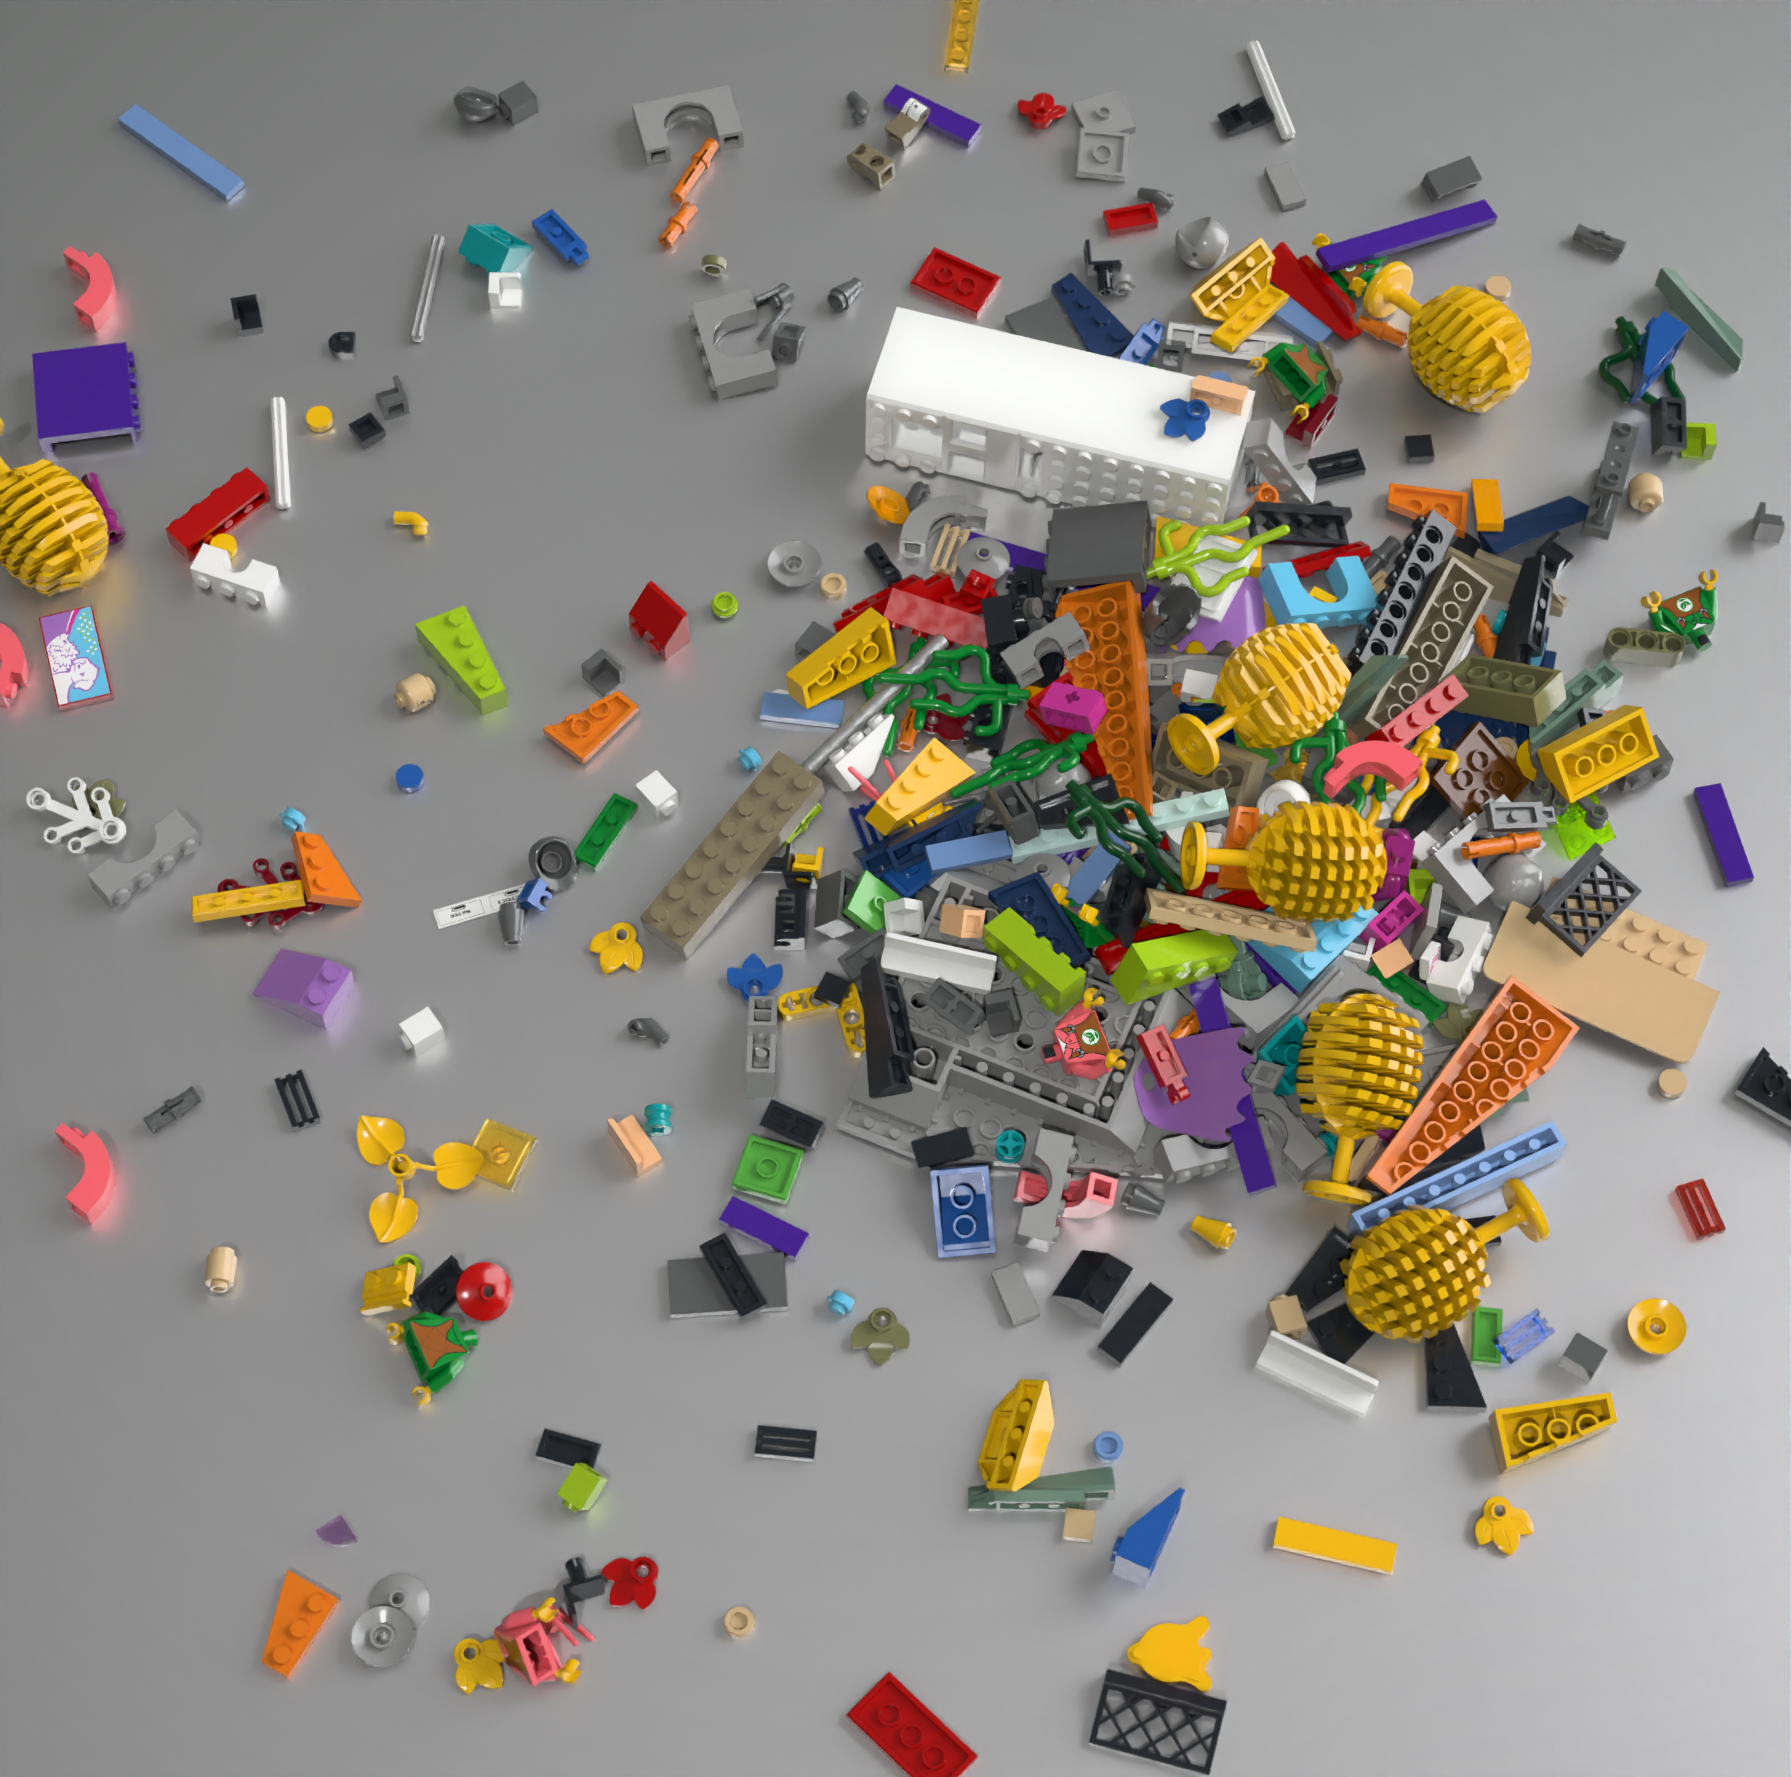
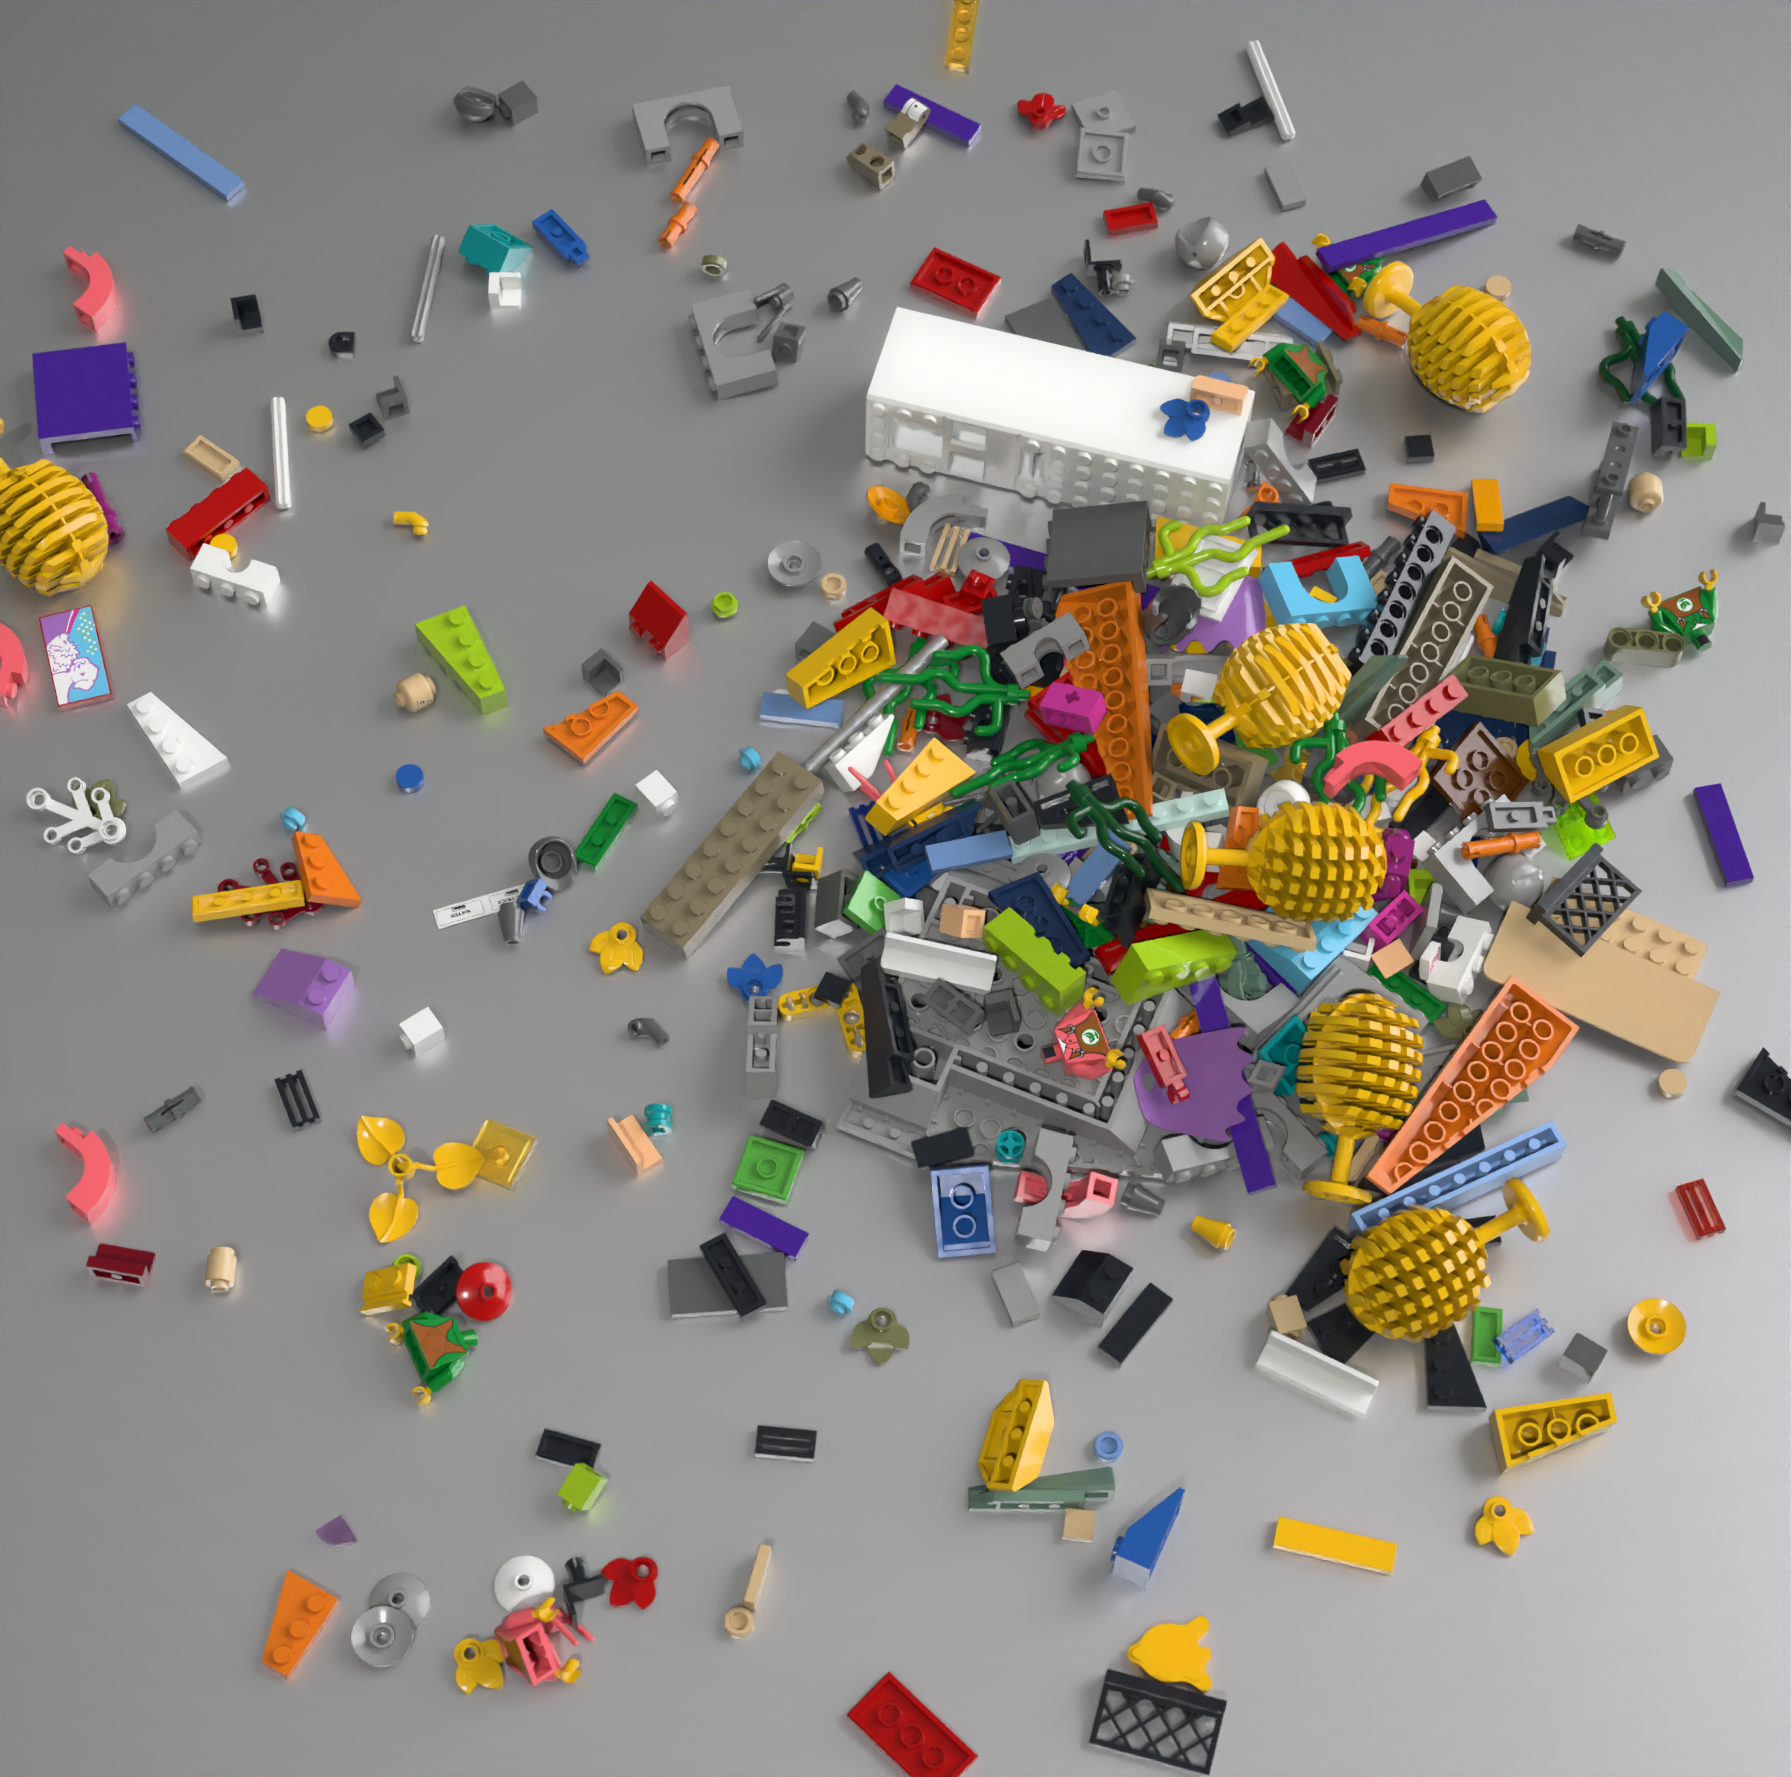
(121, 1265): none -> dark red panel
(178, 745): none -> white wing
(211, 458): none -> tan tile
(517, 1597): none -> white dish
(757, 1577): none -> tan tile
(1143, 343): hinge -> none

